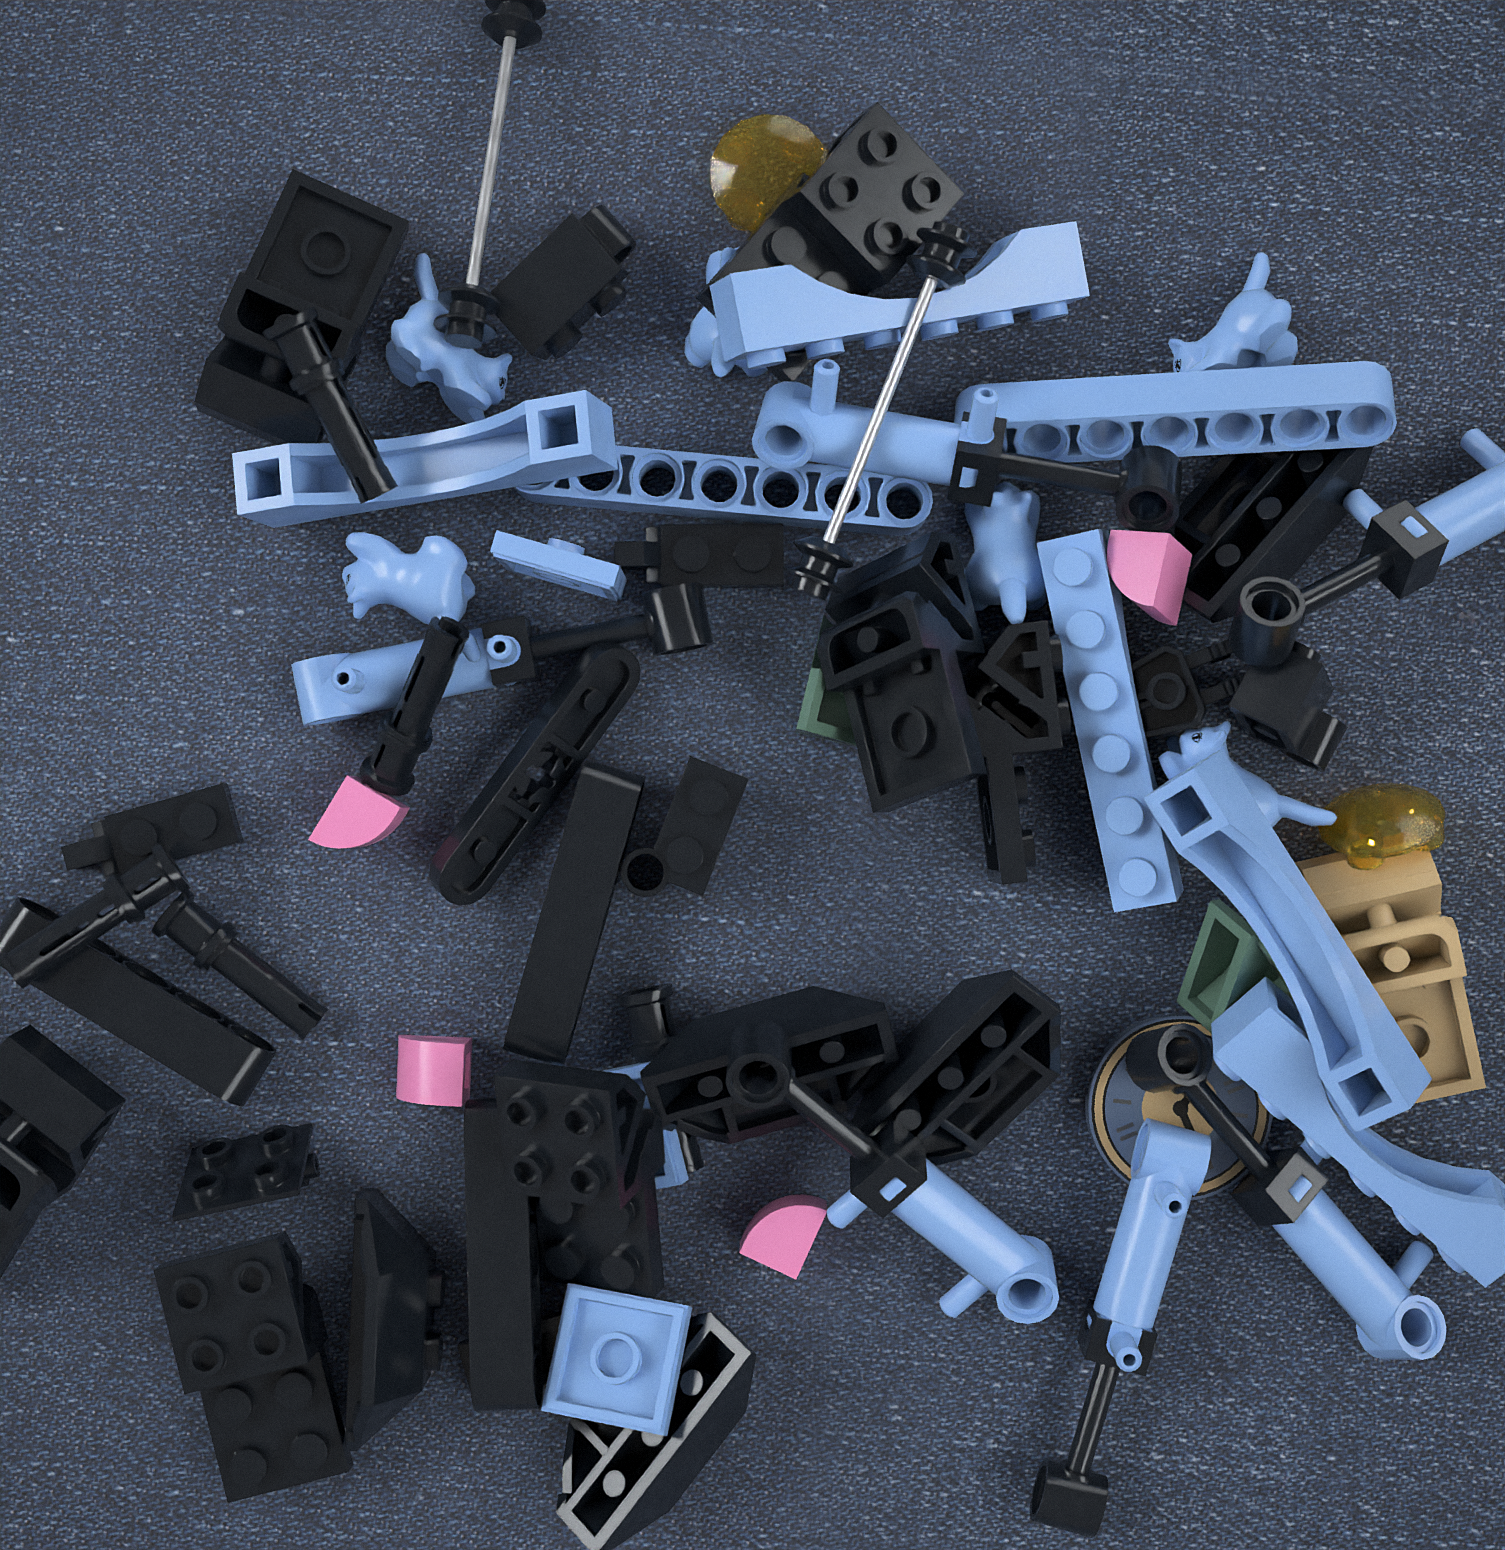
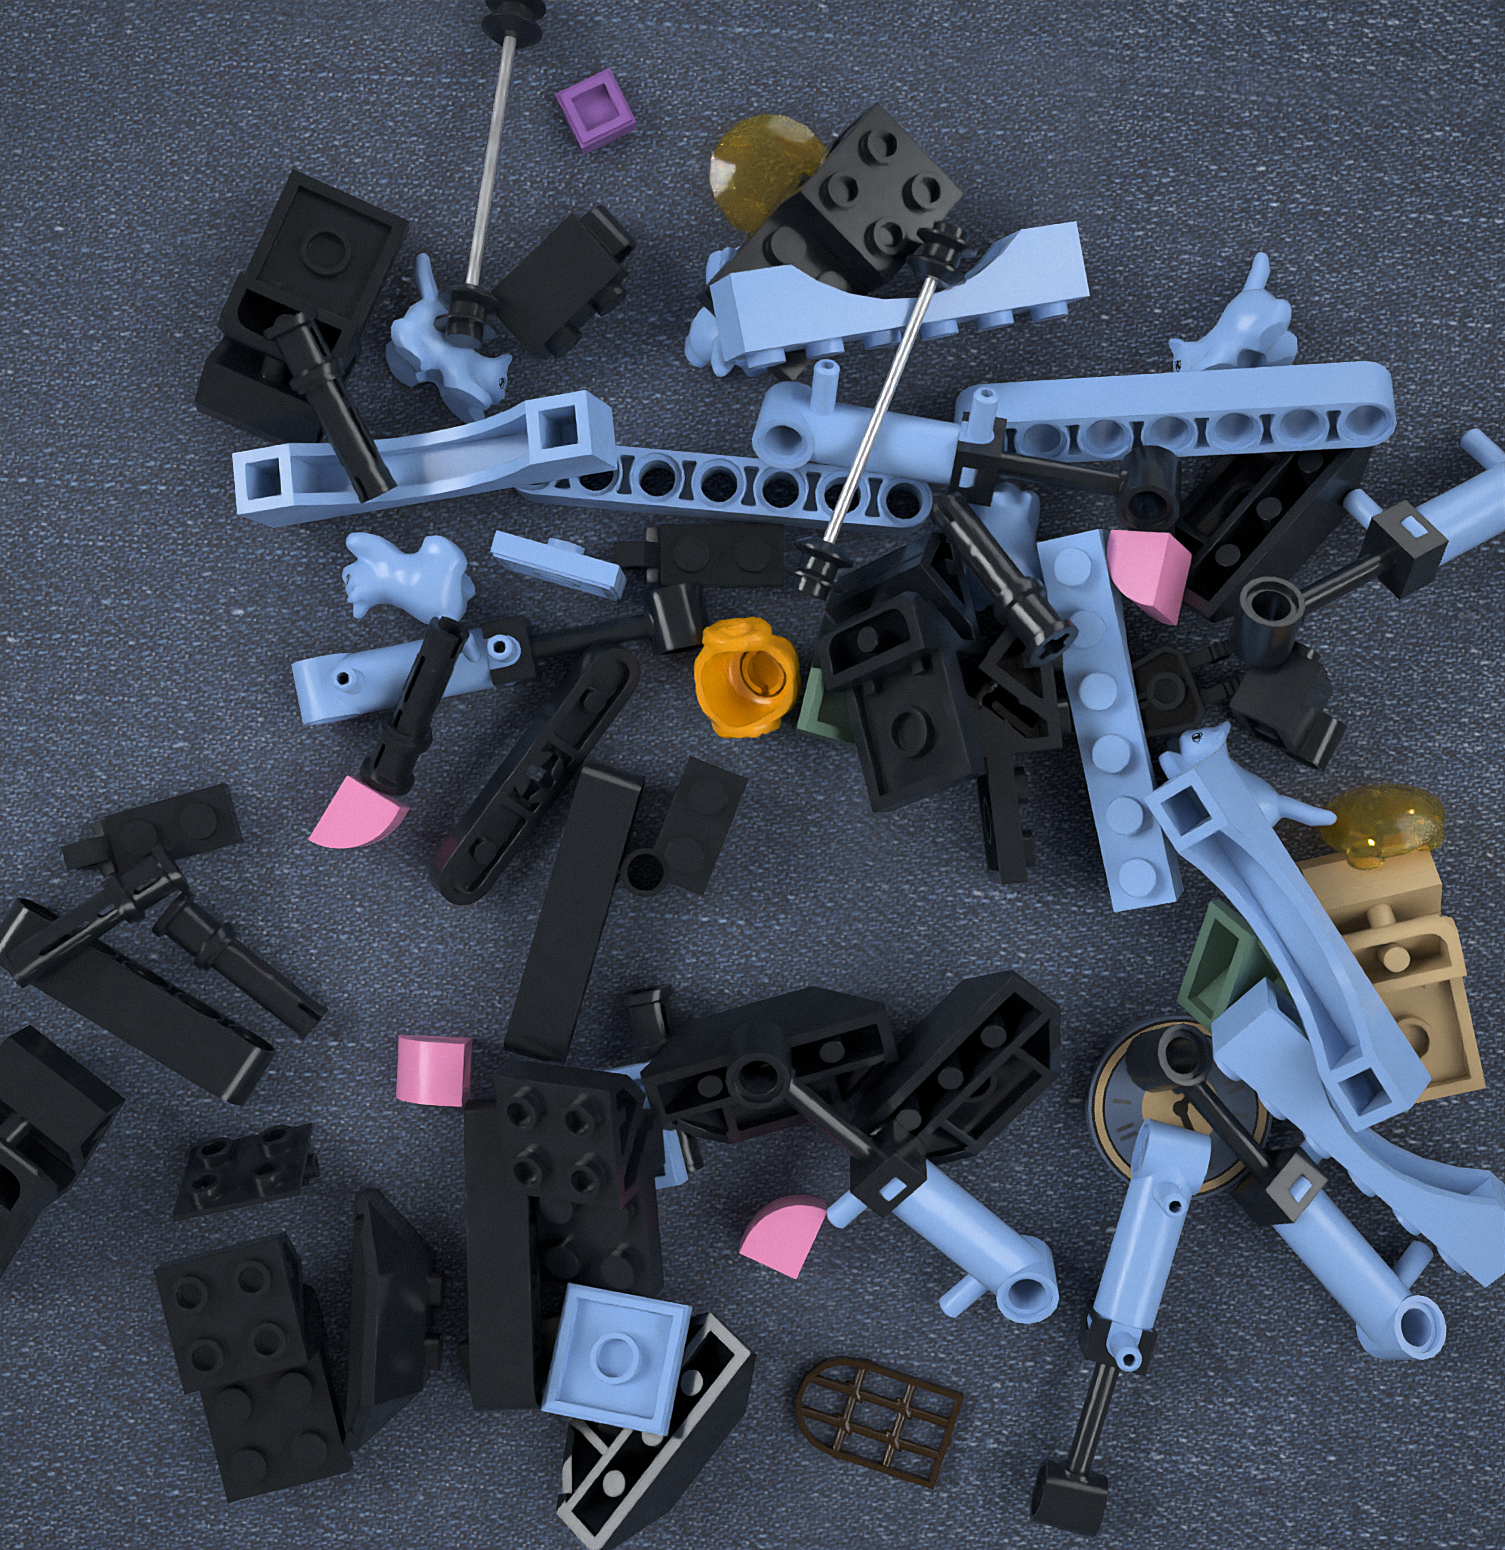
(596, 111): none -> medium lavender tile
(746, 677): none -> light orange hair
(891, 1438): none -> dark brown window
(1017, 598): none -> black pin

